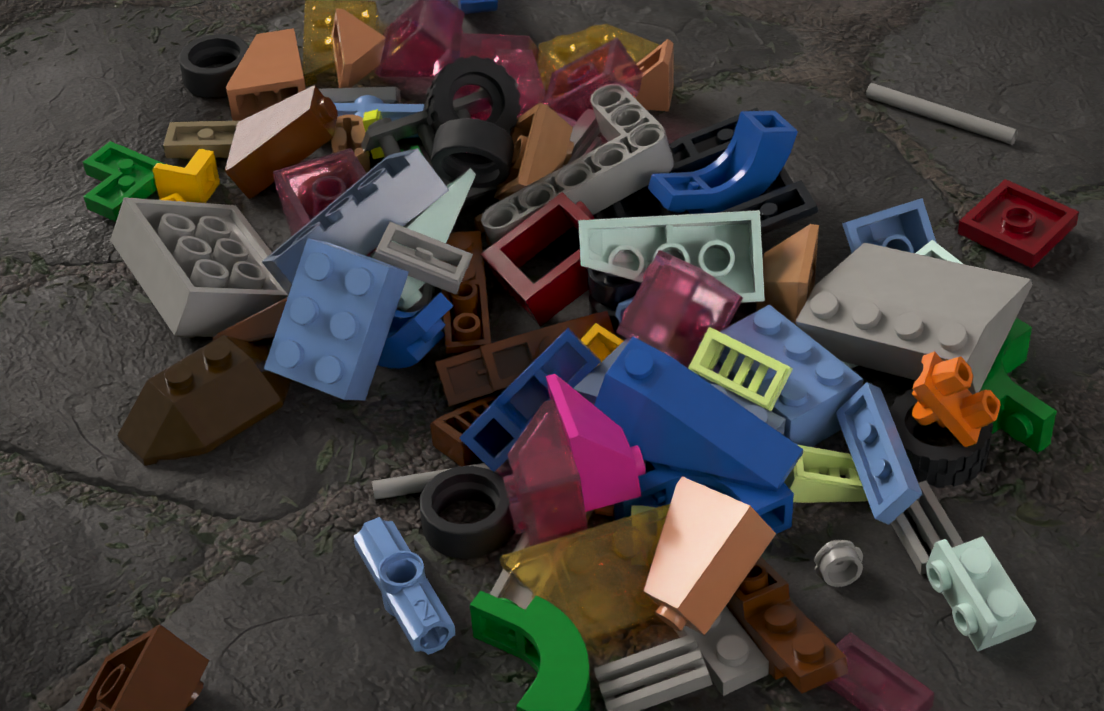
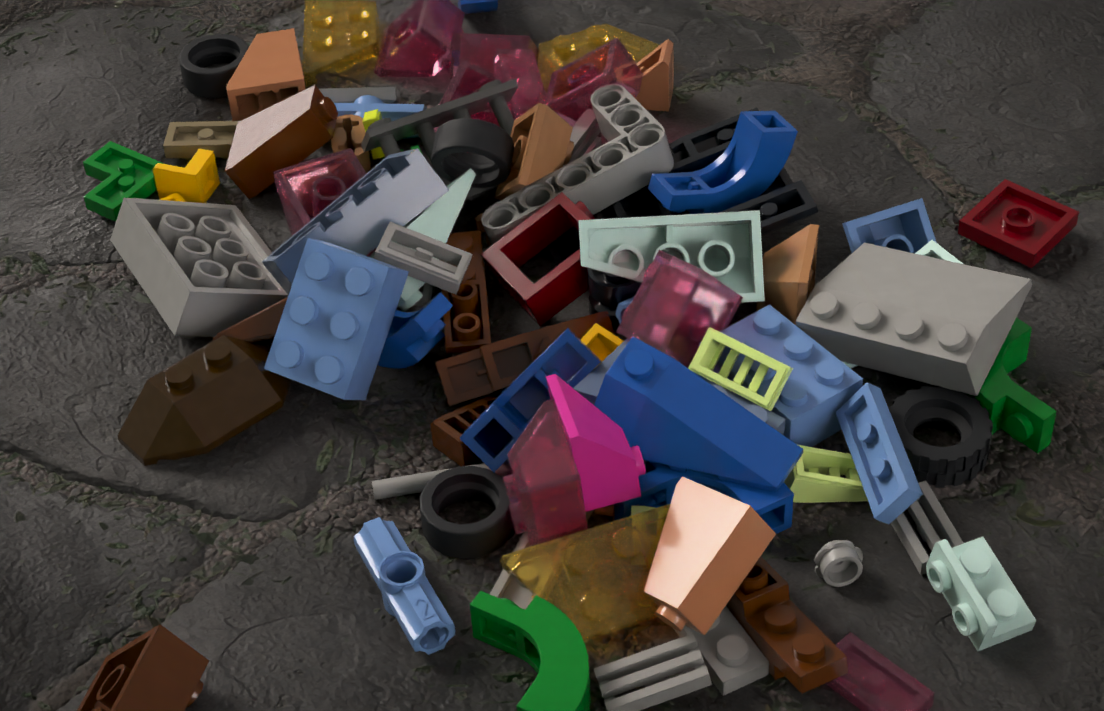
(355, 48): nougat slope -> none
(473, 72): black tyre -> none
(942, 113): light grey bar -> none
(945, 398): orange hips -> none

